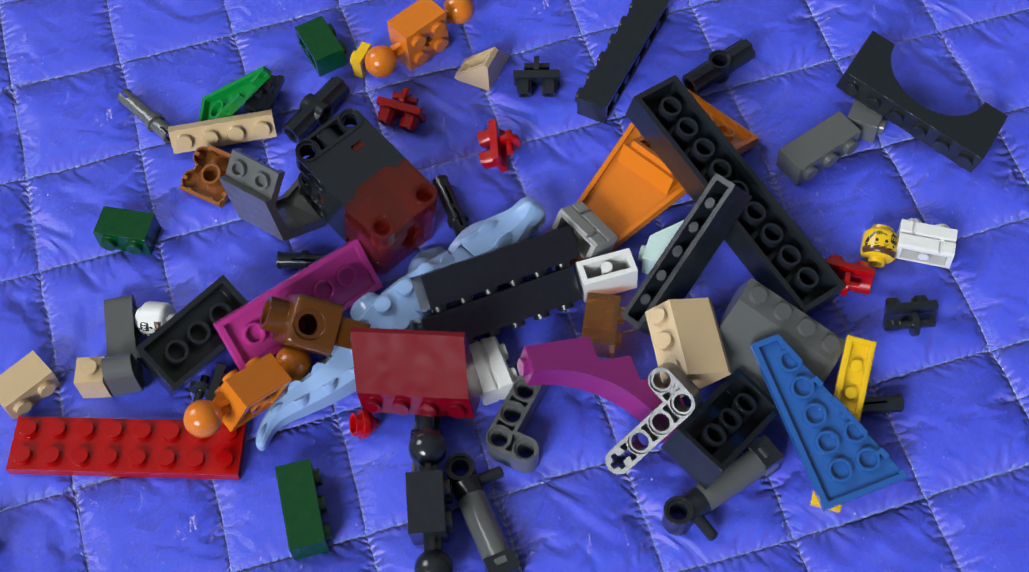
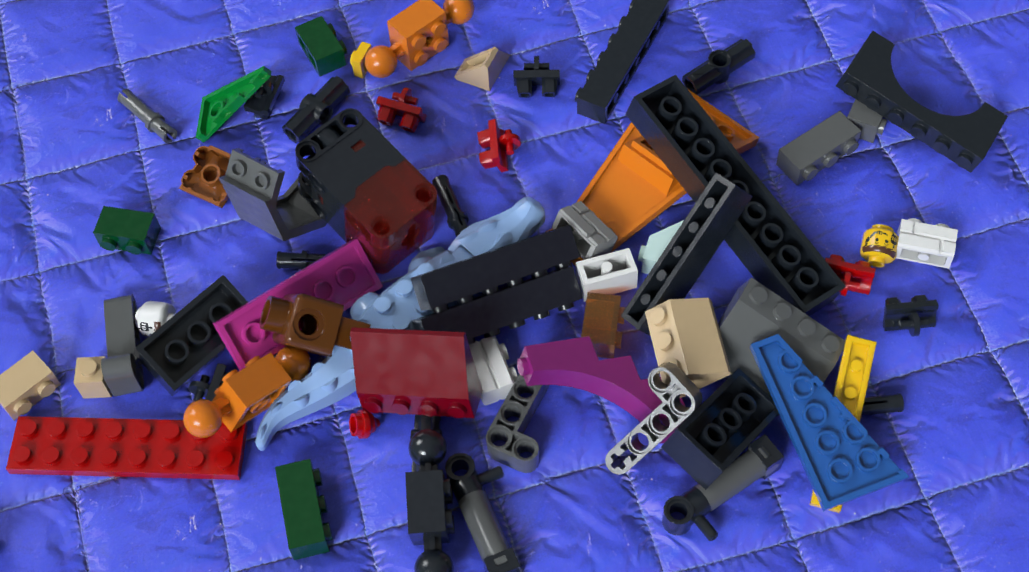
(222, 131): tan plate -> none

